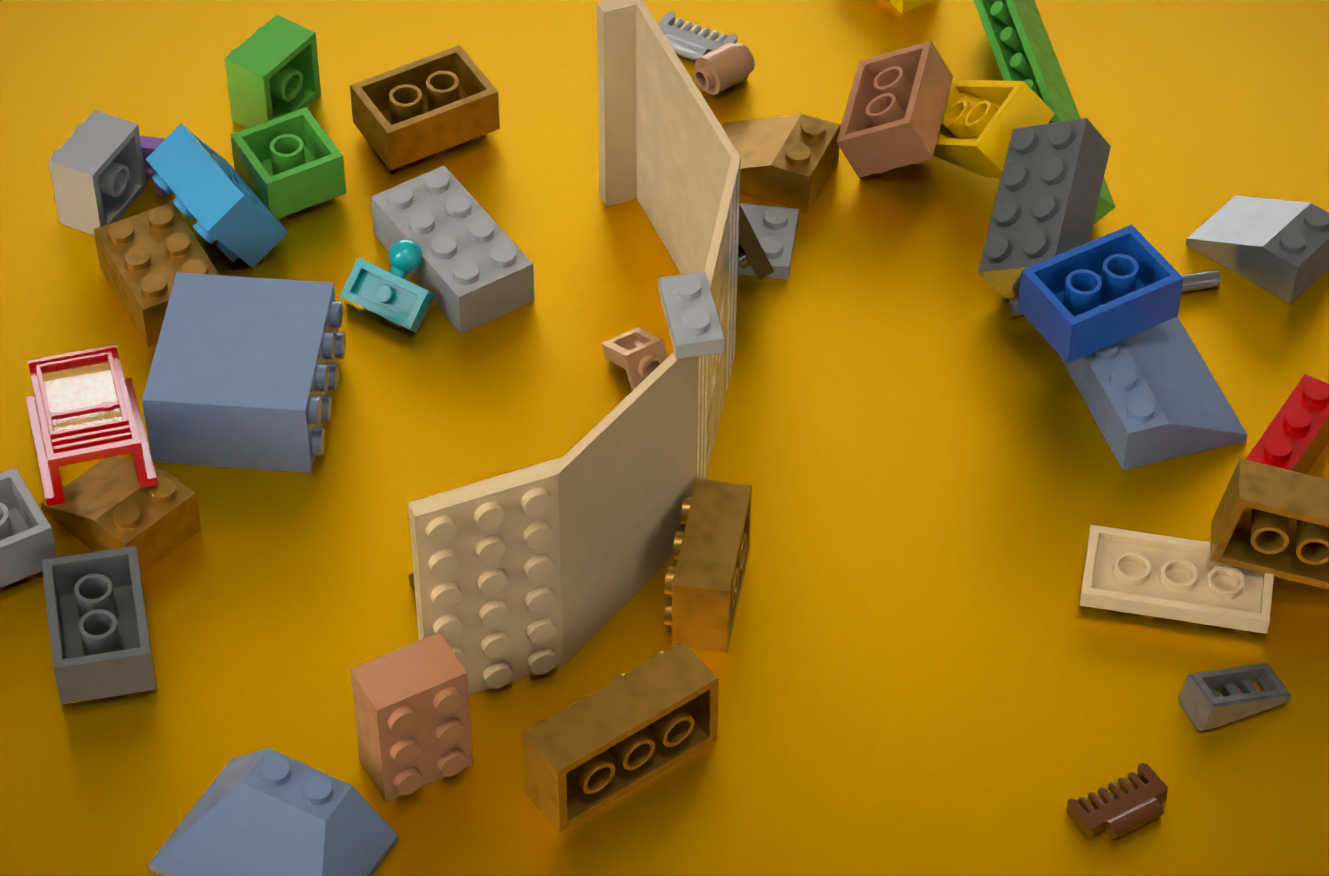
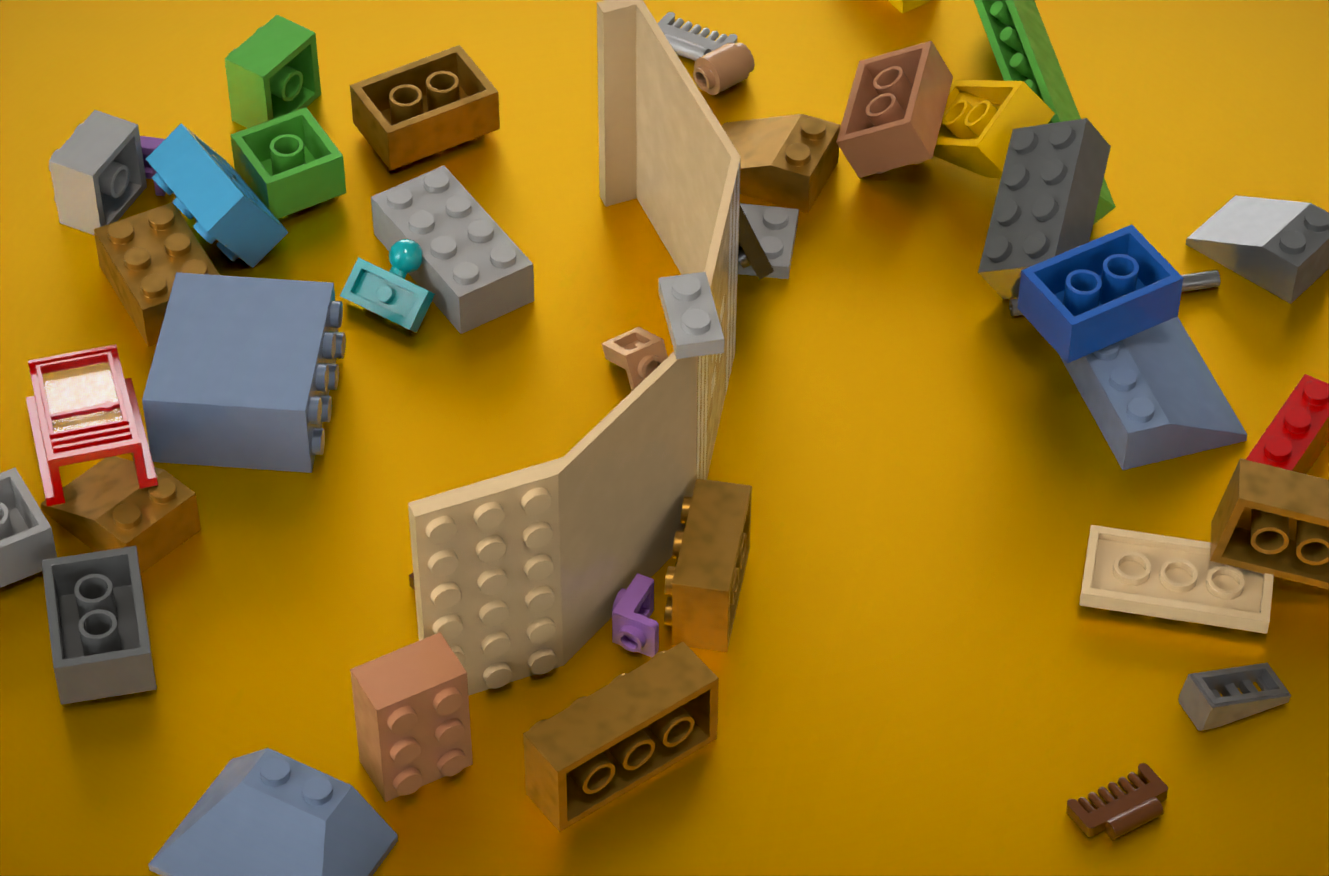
(631, 618): none -> medium lavender bracket

